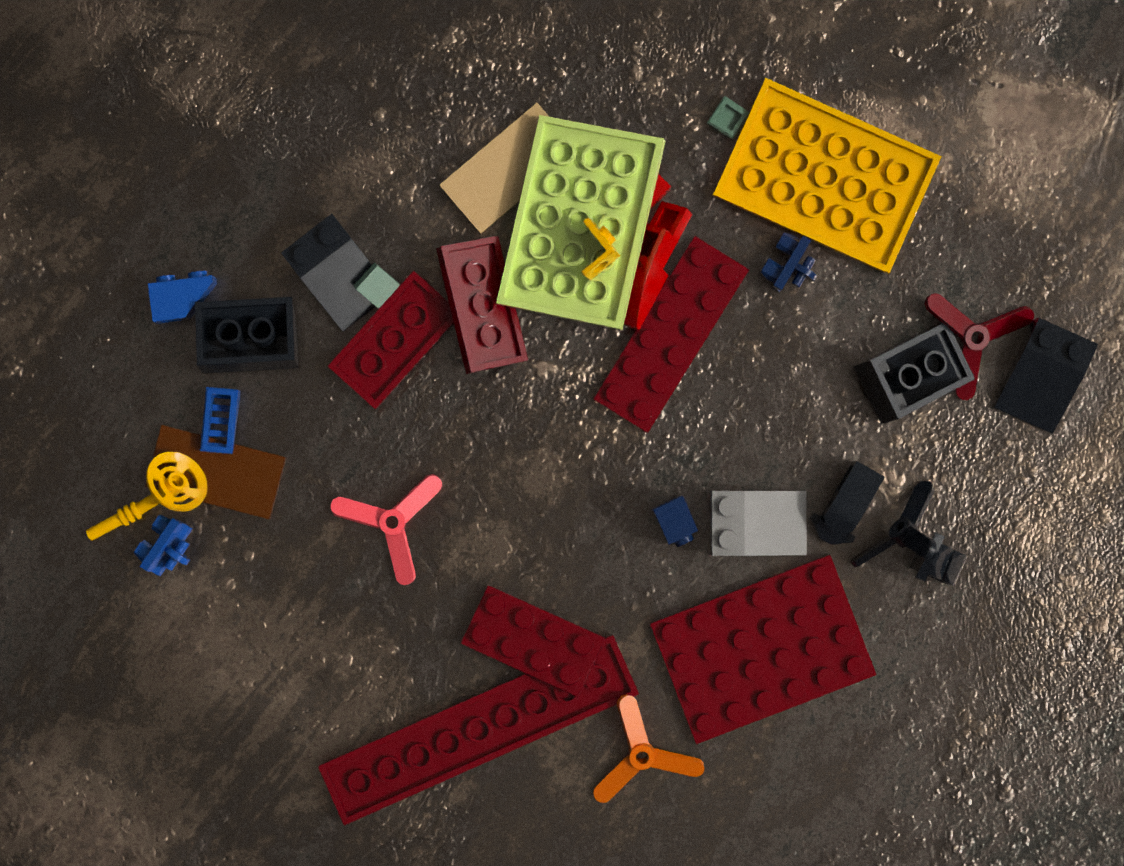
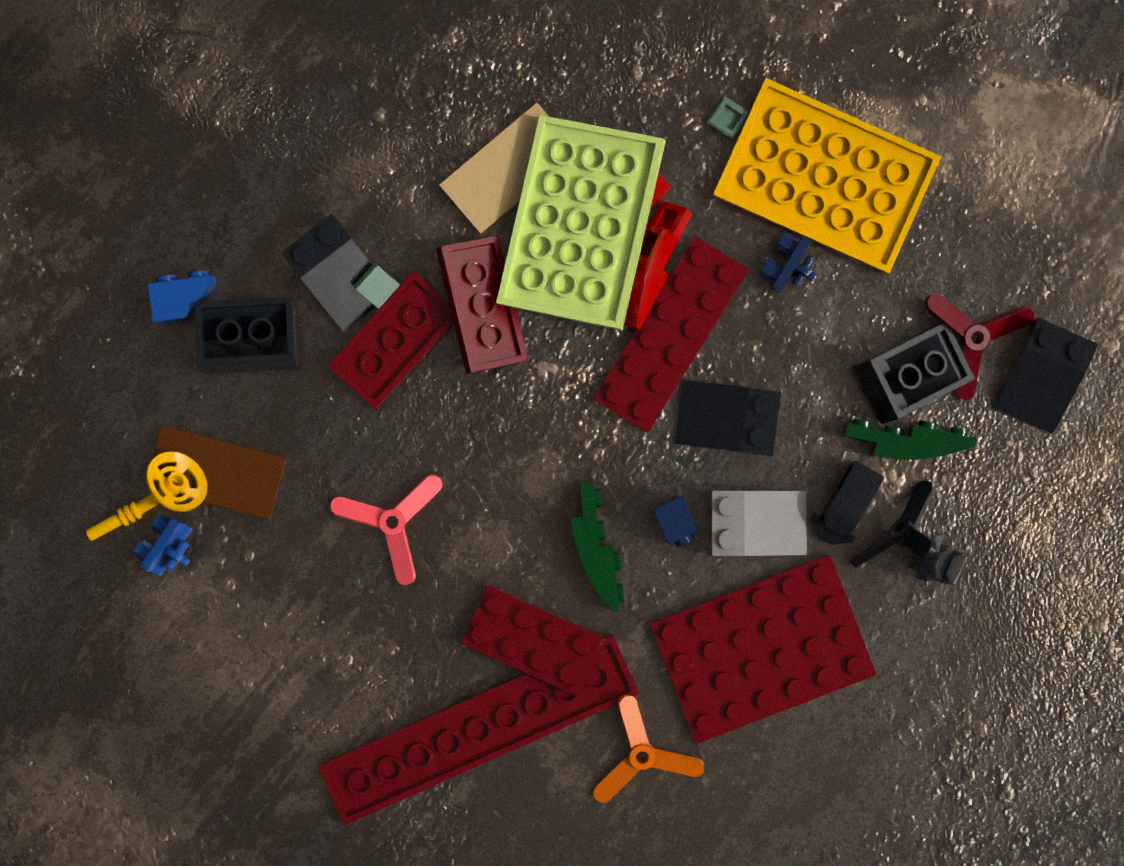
(209, 407): blue slope -> none
(597, 560): none -> dark green slope
(606, 239): yellow bracket -> none
(728, 418): none -> black slope
(921, 442): none -> dark green slope

